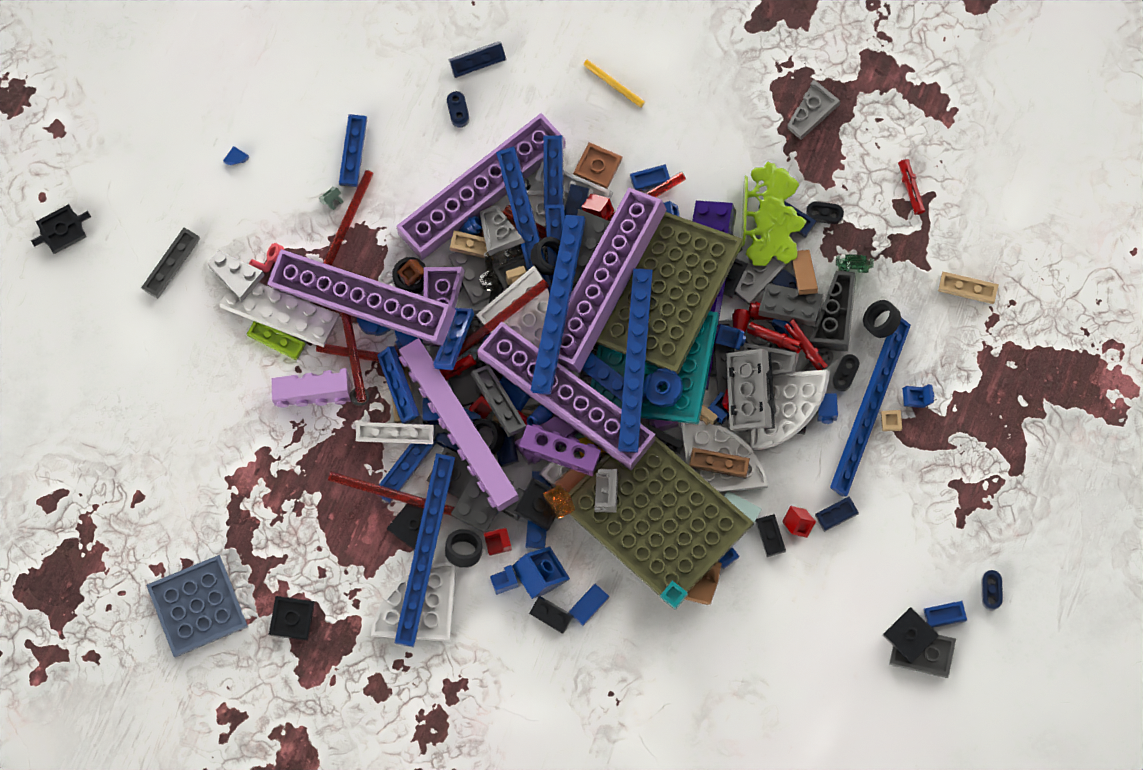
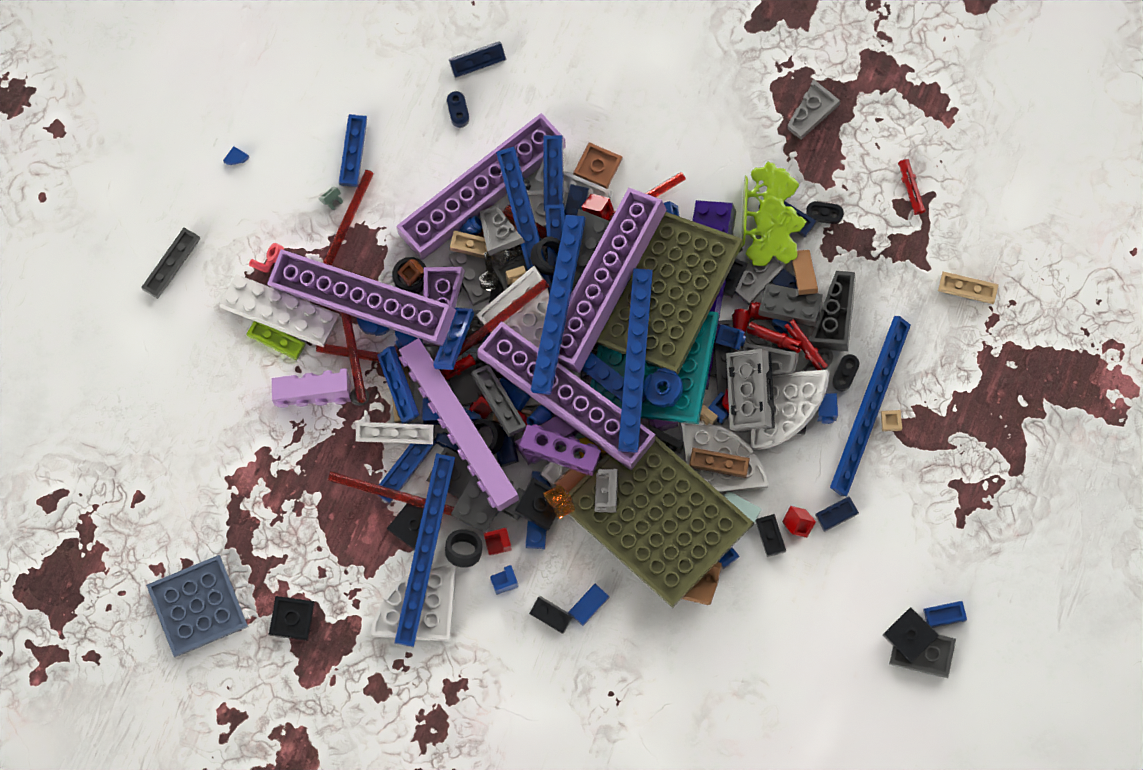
(61, 229): black plate -> none
(235, 273): wing -> none
(540, 572): blue slope -> none
(612, 82): yellow bar -> none
(649, 178): blue tile -> none
(674, 595): teal plate -> none
(855, 262): clear green plate -> none
(889, 325): black tyre -> none
(918, 396): blue bracket -> none
(992, 590): dark blue plate -> none

